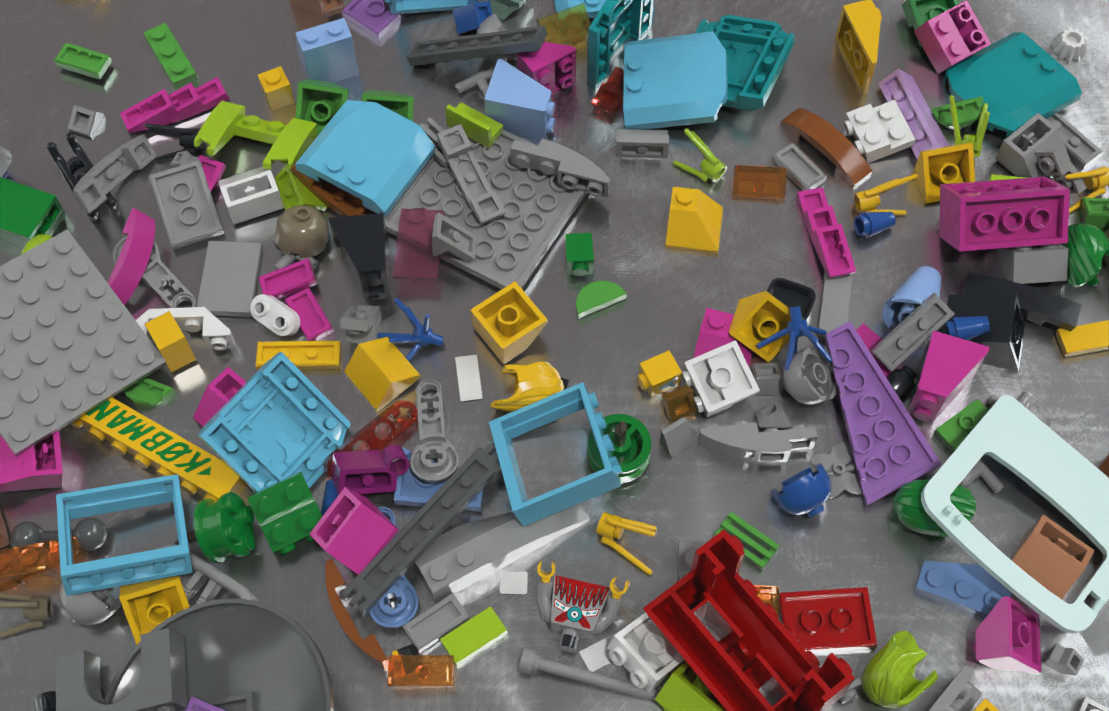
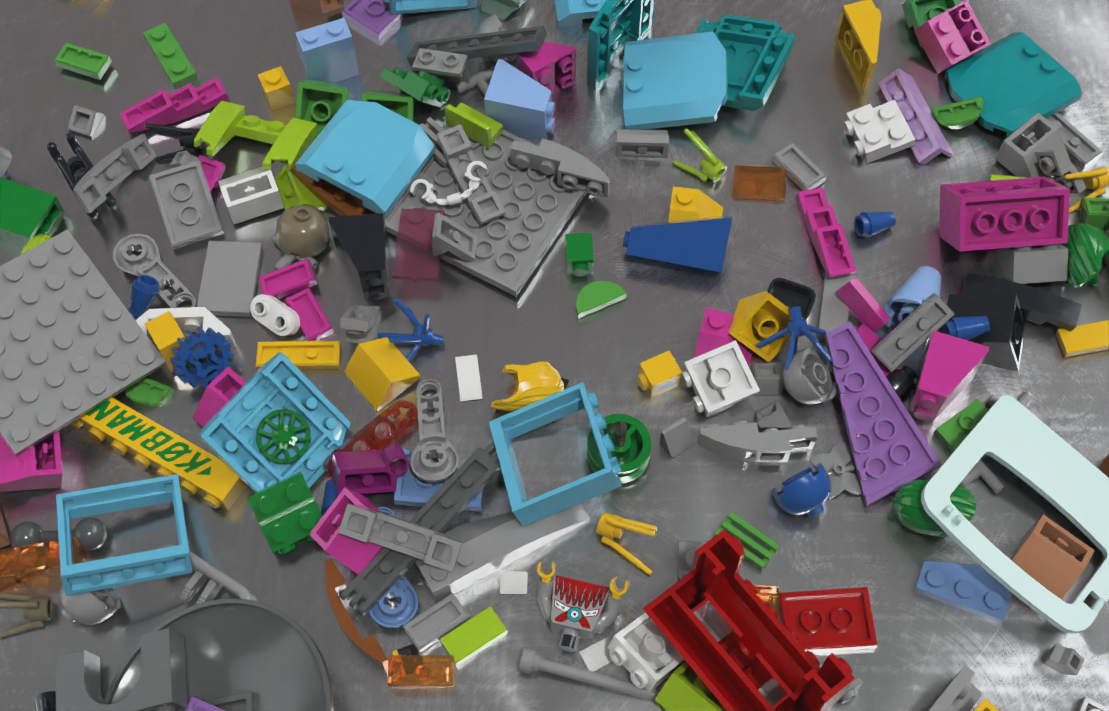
(133, 256): dark pink slope -> none
(142, 294): none -> blue cone
(151, 603): yellow slope -> none
(199, 346): none -> blue gear
(223, 528): green wheel -> none
(283, 436): none -> green wheel
(400, 536): none -> light grey slope
(419, 85): none -> green plate
(443, 65): none -> light grey bracket
(453, 198): none -> white piece
(471, 16): blue panel -> none
(508, 322): yellow slope -> none
(566, 25): clear yellow bracket -> none
(610, 95): clear red slope -> none
(679, 403): pearl gold tile -> none
(687, 242): none -> blue slope
(831, 143): dark orange slope -> none
(863, 304): none -> dark pink tile
(868, 200): yellow plant -> none
(891, 672): lime hair -> none
(944, 166): yellow slope -> none
(975, 139): lime plant -> none
(1009, 638): dark pink slope -> none
(1070, 45): white piece -> none

